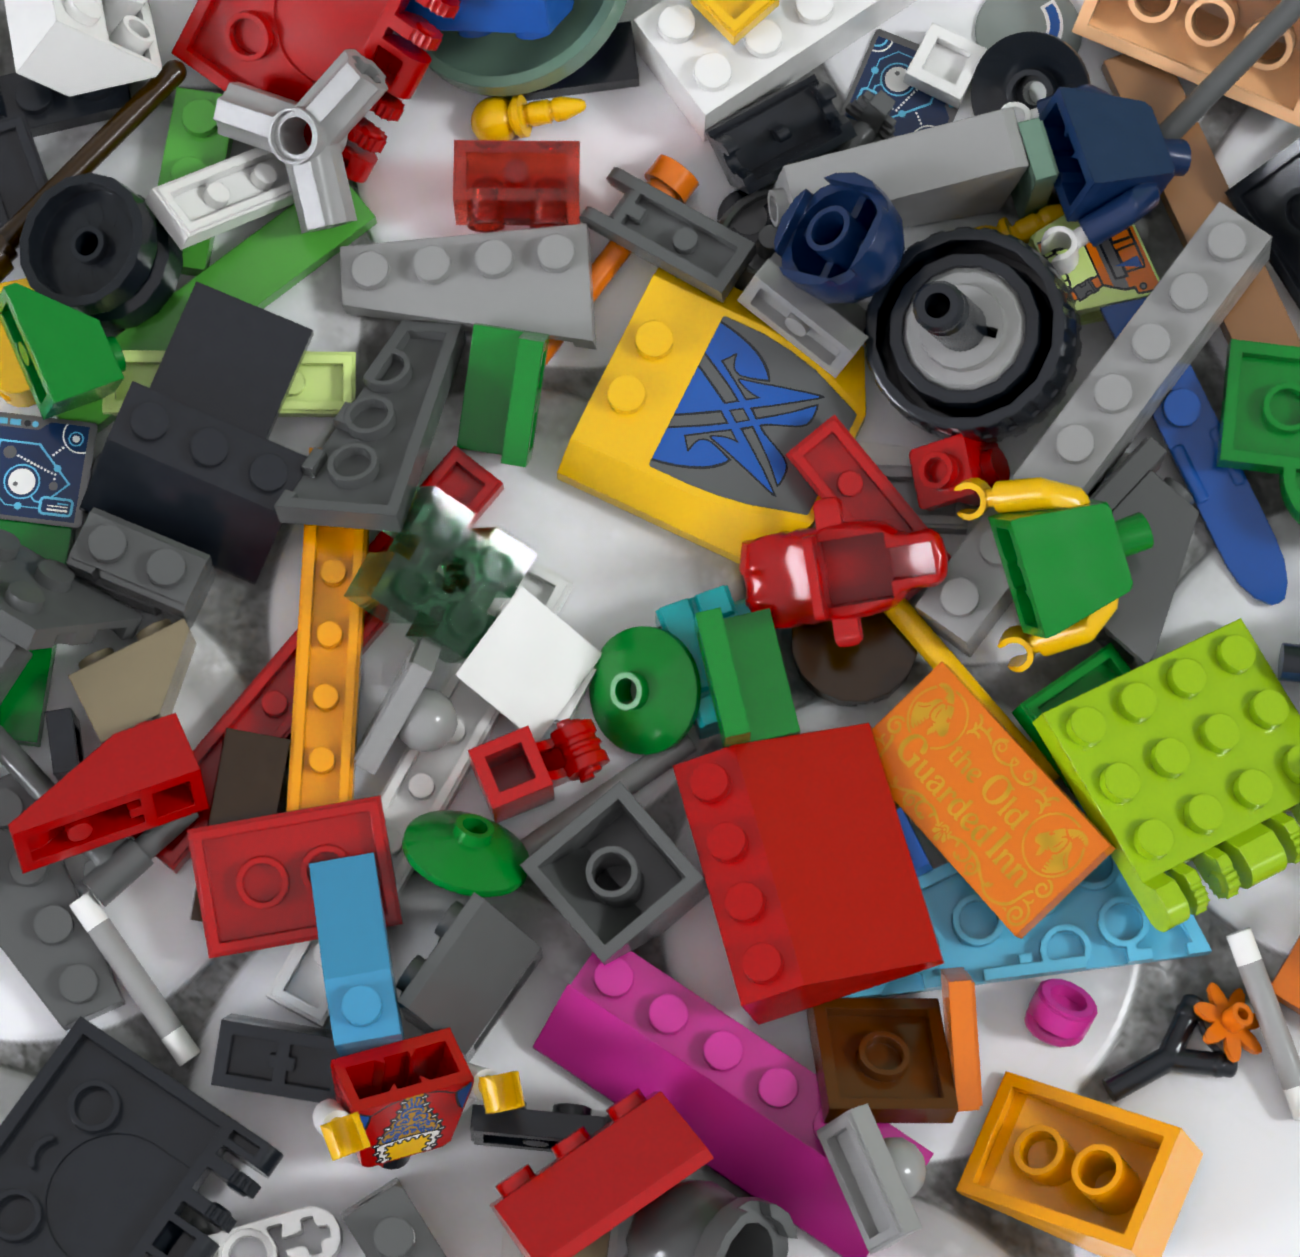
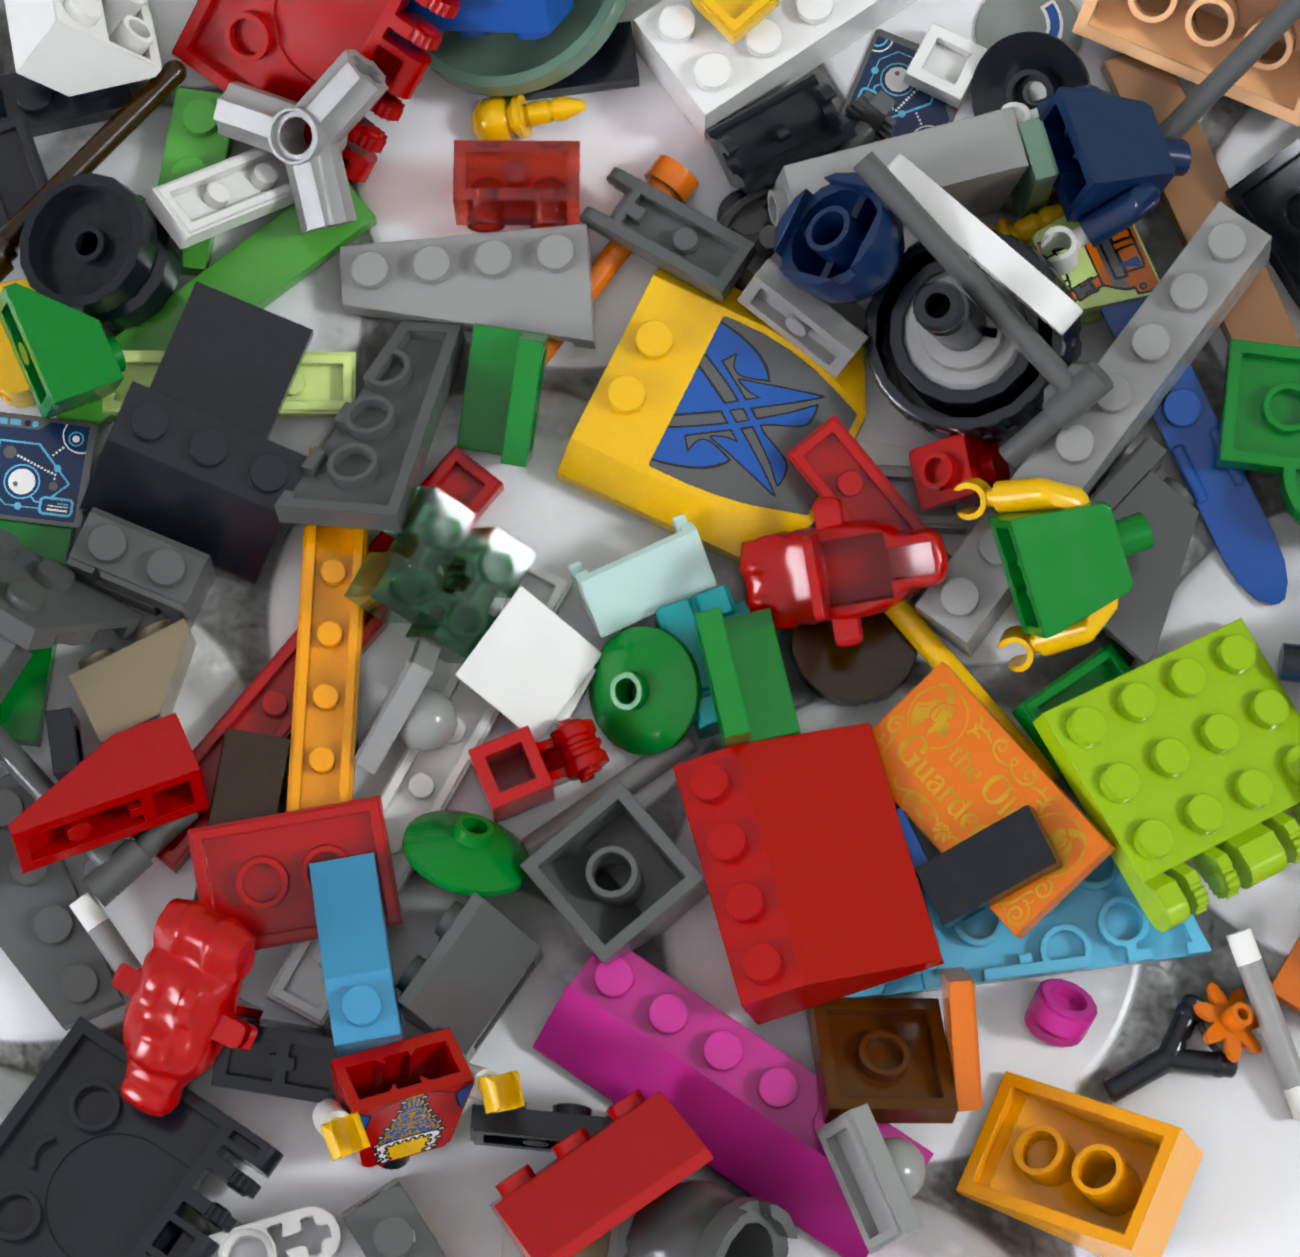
(184, 1003): none -> red piece
(644, 580): none -> light aqua hinge
(988, 866): none -> black tile
(989, 250): none -> white beam
(1070, 388): none -> dark grey bar

